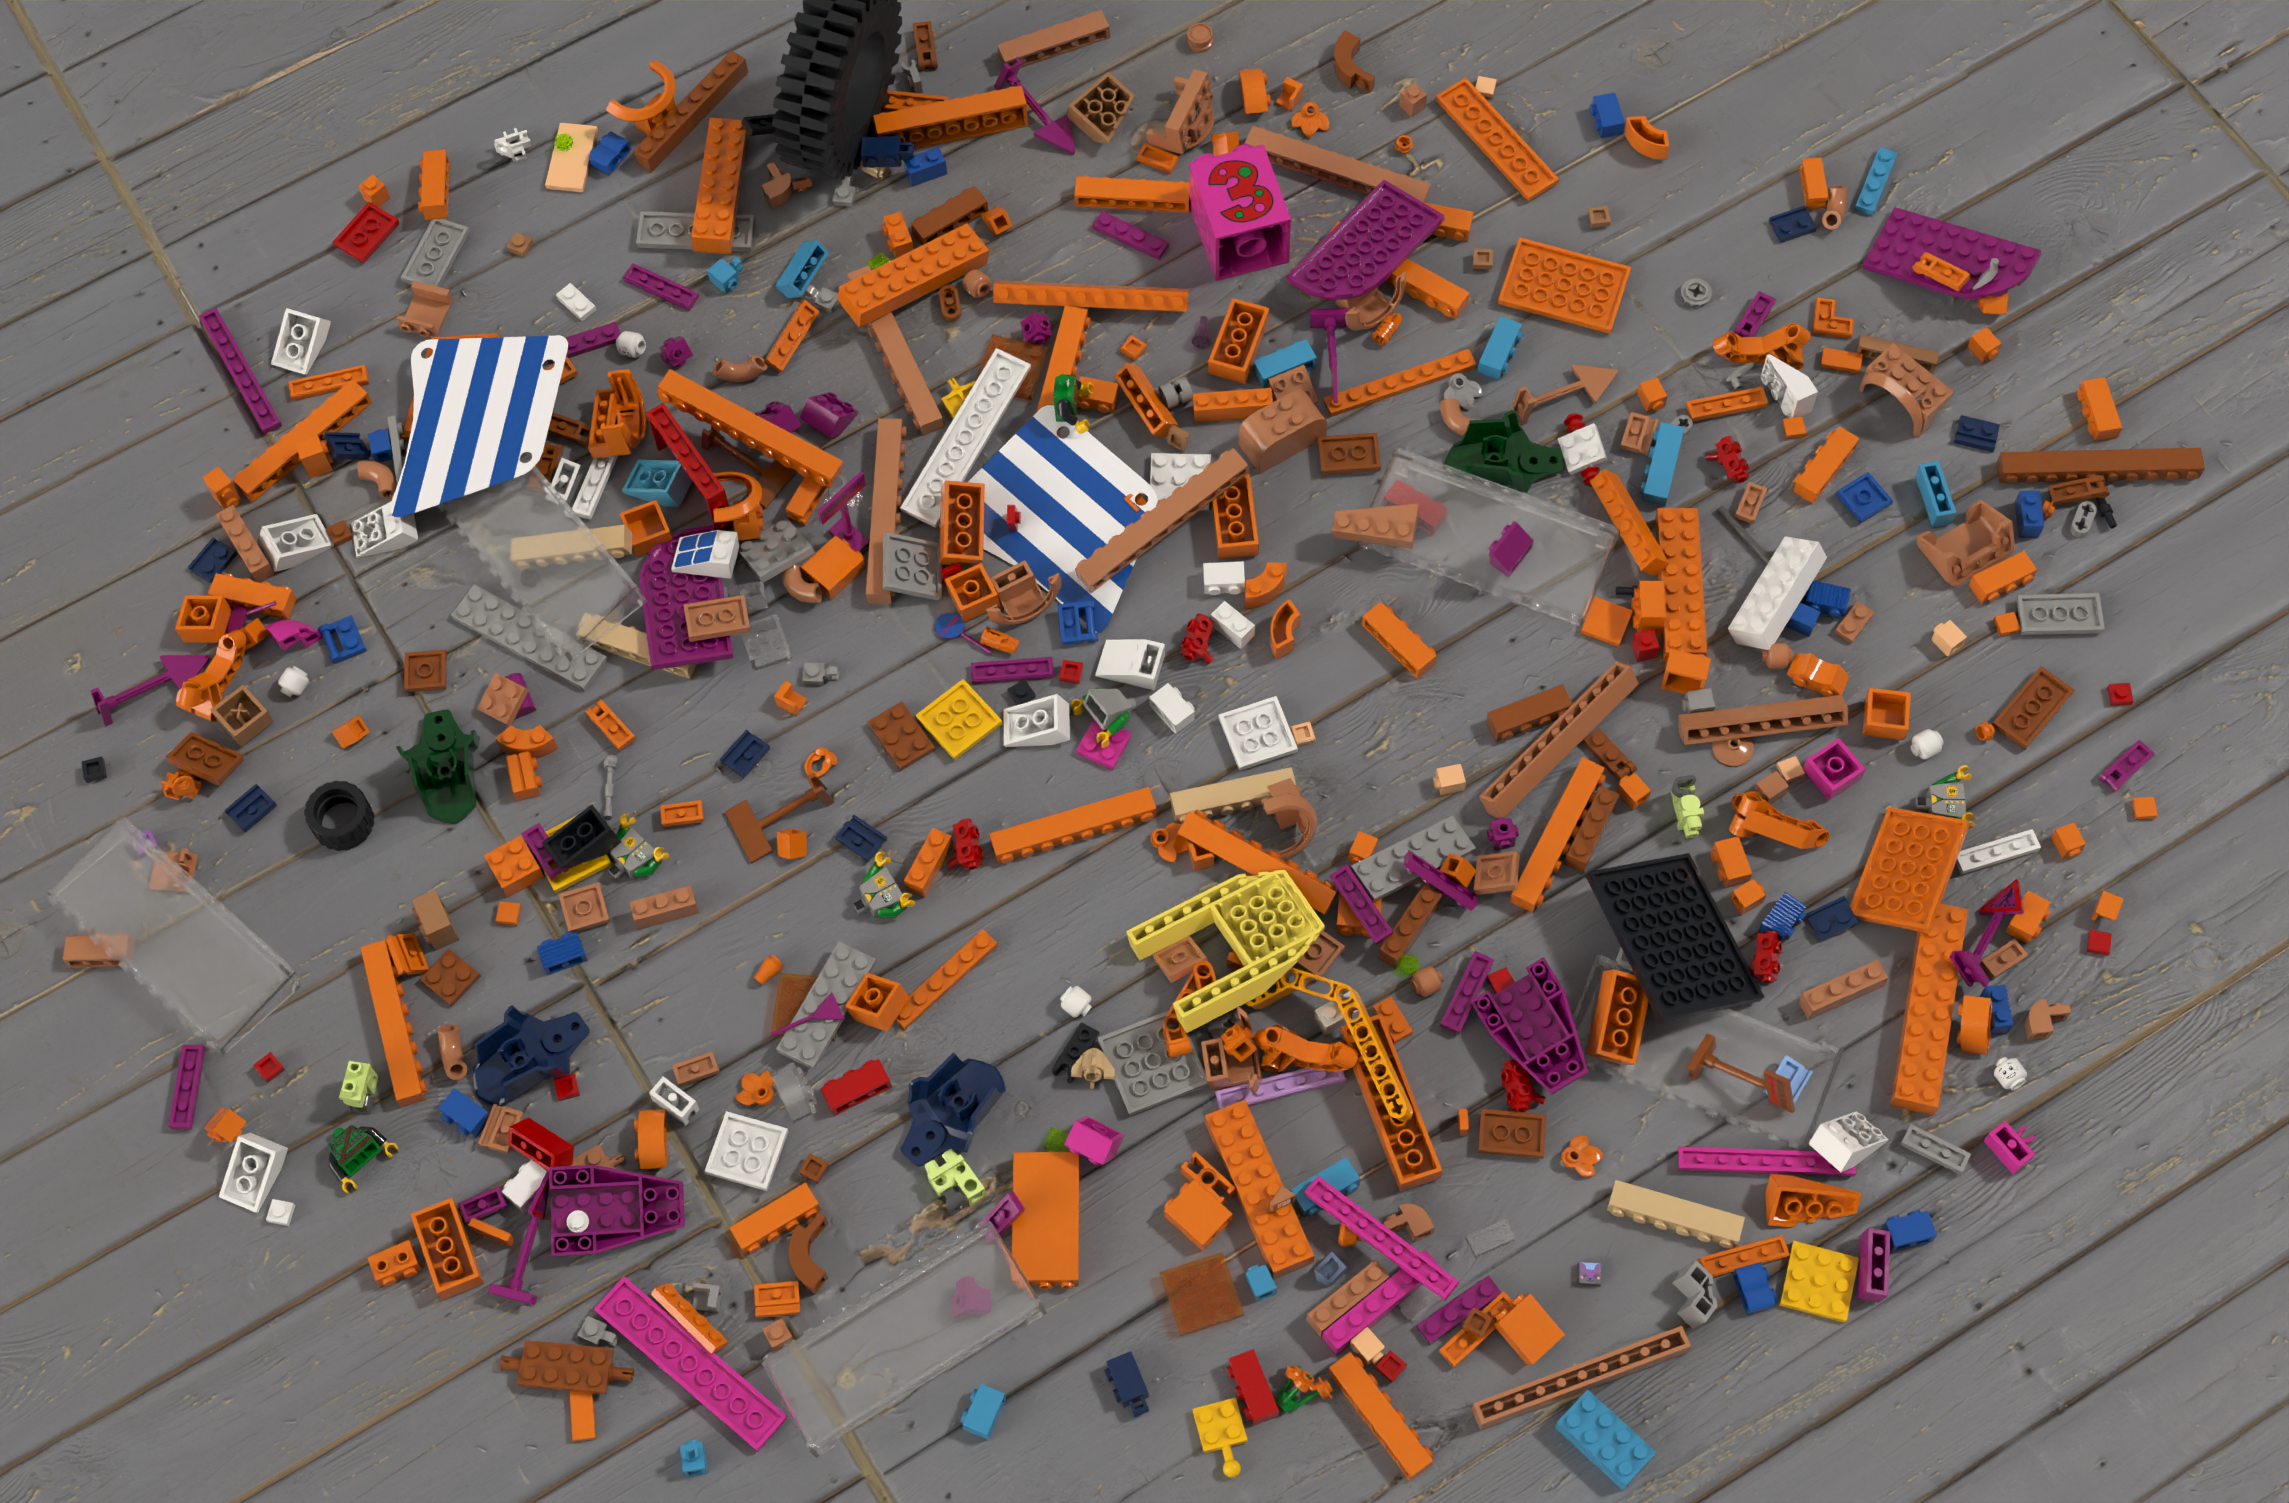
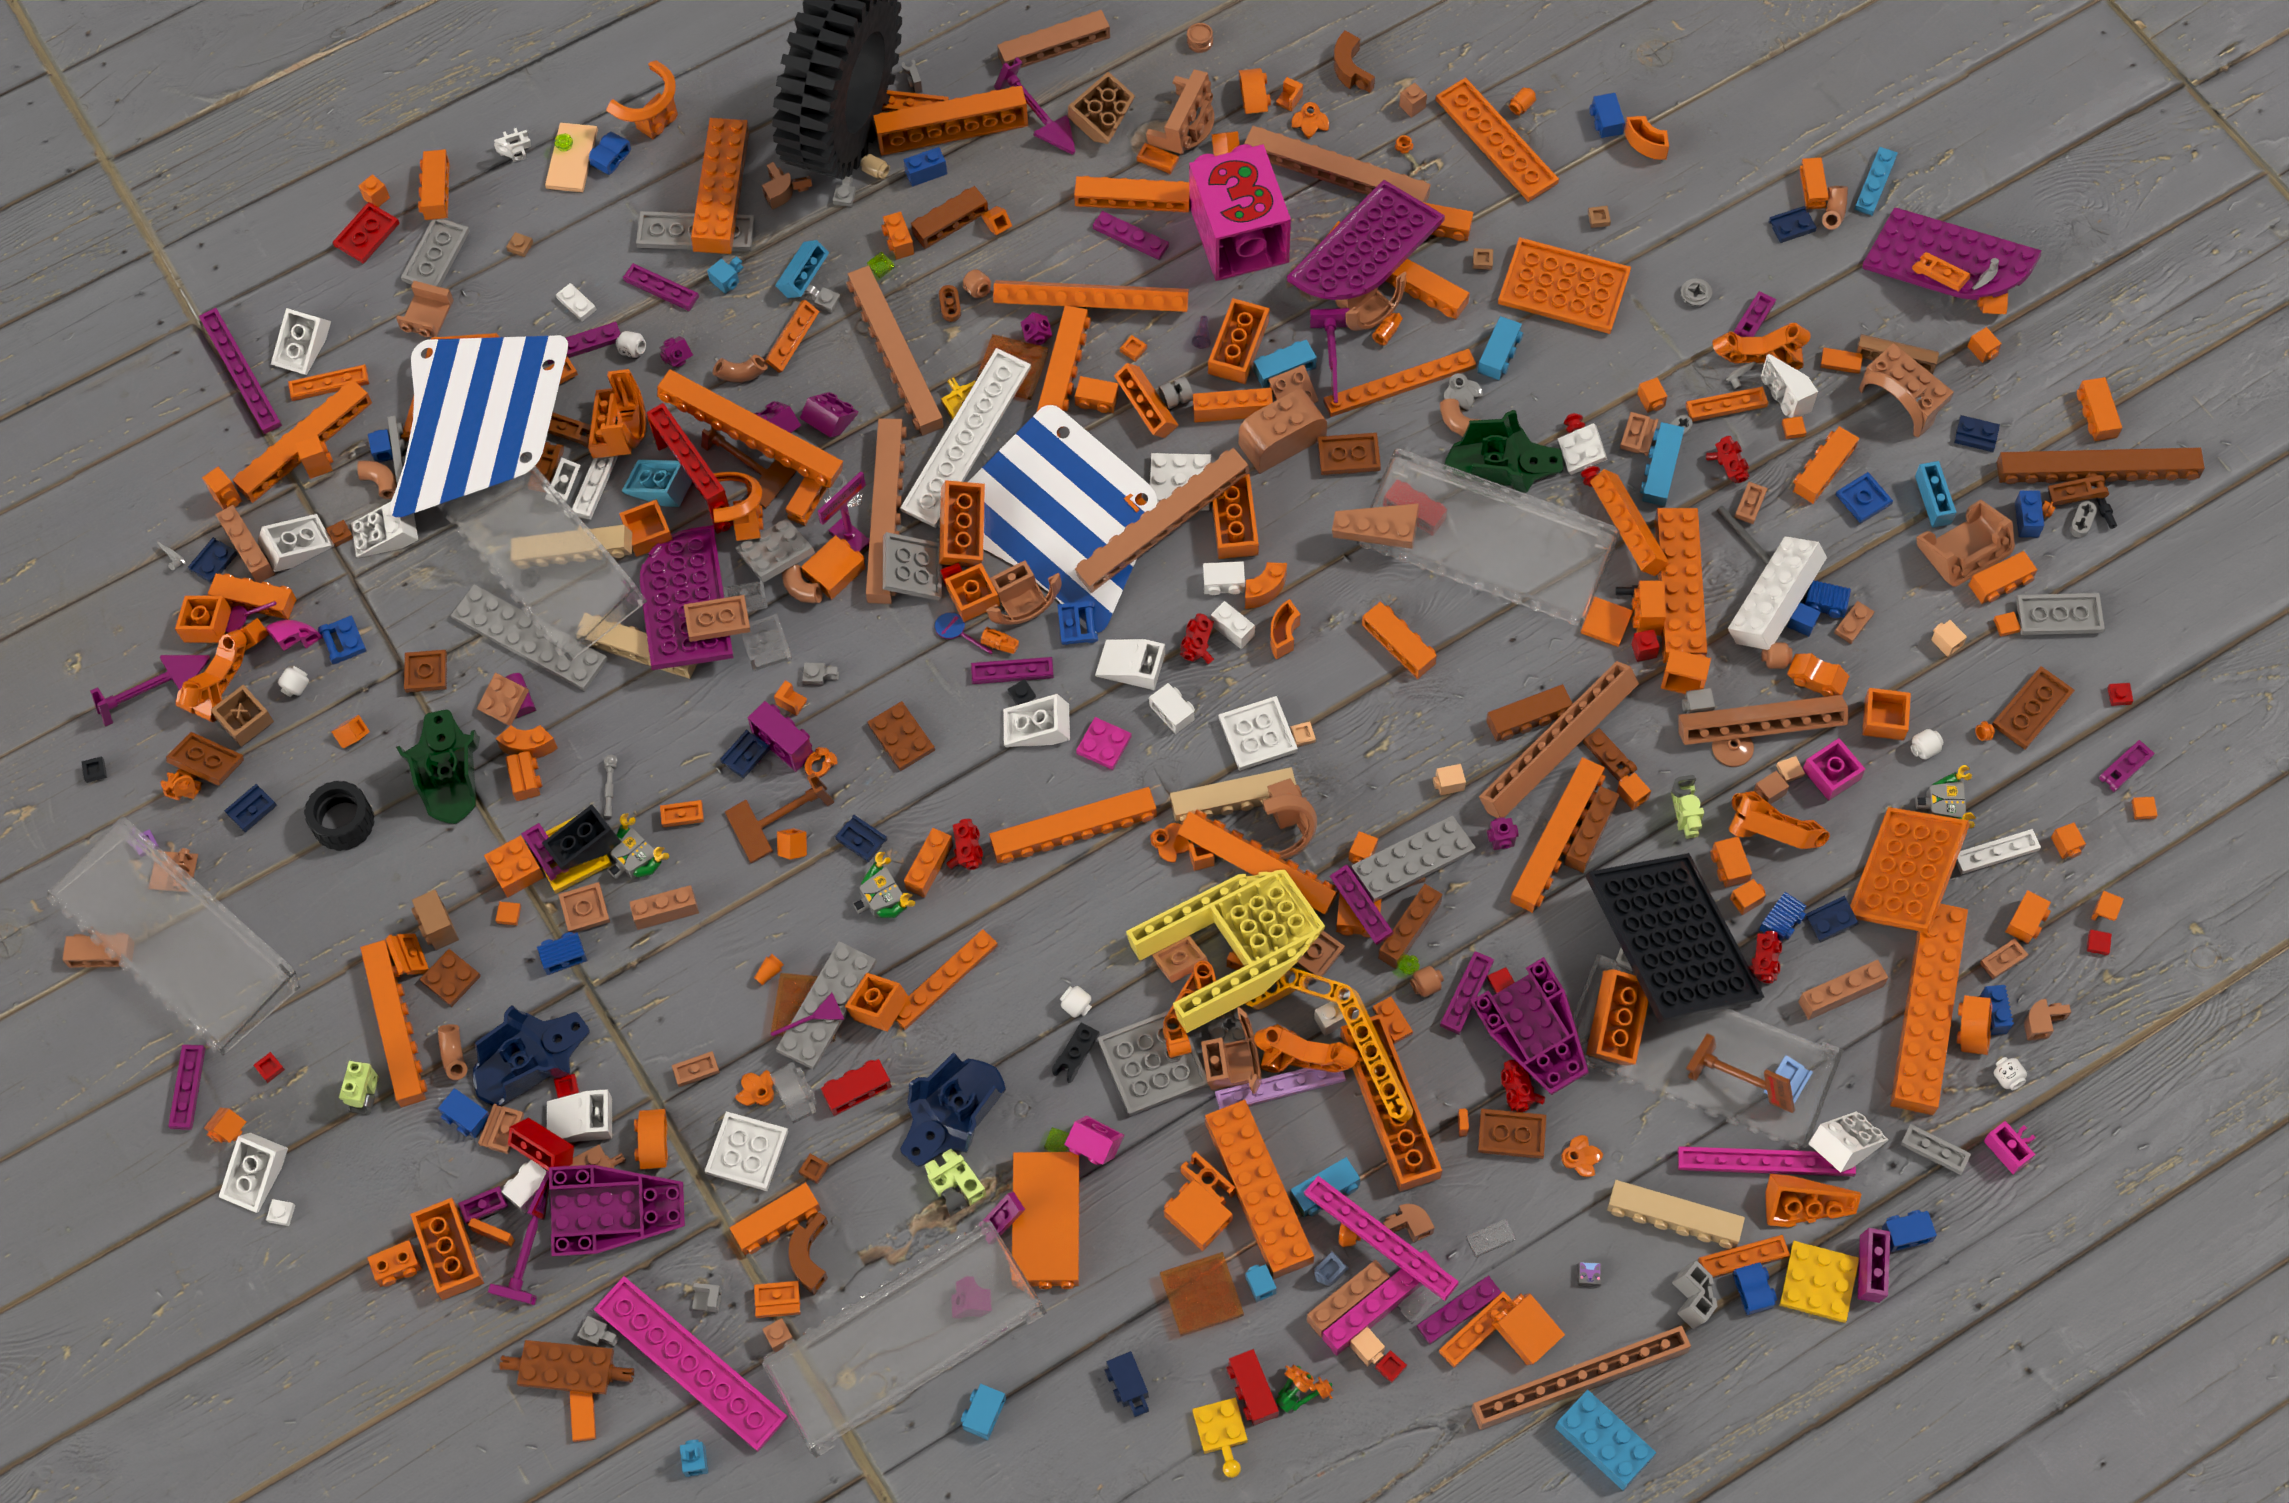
(176, 558): none -> light grey bar
(346, 446): dark blue plate -> none
(353, 1150): torso -> none
(577, 1221): white plate -> none
(581, 1116): none -> white slope
(610, 725): orange plate -> none
(674, 1100): white brick -> none
(689, 1318): orange plate -> none
(691, 111): dark orange brick -> none
(707, 554): white slope -> none
(759, 124): black plate -> none
(781, 735): none -> magenta brick
(885, 151): dark blue brick -> none
(913, 275): orange brick -> none
(925, 44): dark orange plate -> none
(959, 719): yellow plate -> none
(1013, 517): red plate -> none
(1066, 400): torso -> none
(1071, 672): red plate -> none
(1093, 1065): tan brick -> none
(1108, 709): light grey torso -> none
(1178, 438): medium nougat plate -> none
(1239, 1042): orange brick -> none
(1281, 1199): nougat slope -> none
(1380, 1416): orange brick -> none
(1444, 883): magenta plate -> none
(1458, 869): orange brick -> none
(1477, 1323): dark orange plate -> none
(1486, 86): light nougat tile -> none
(1496, 872): nougat plate -> none
(1510, 549): magenta slope -> none
(1522, 101): none -> orange brick
(1592, 379): nougat piece -> none
(1827, 324): orange tile -> none
(2006, 902): magenta piece -> none

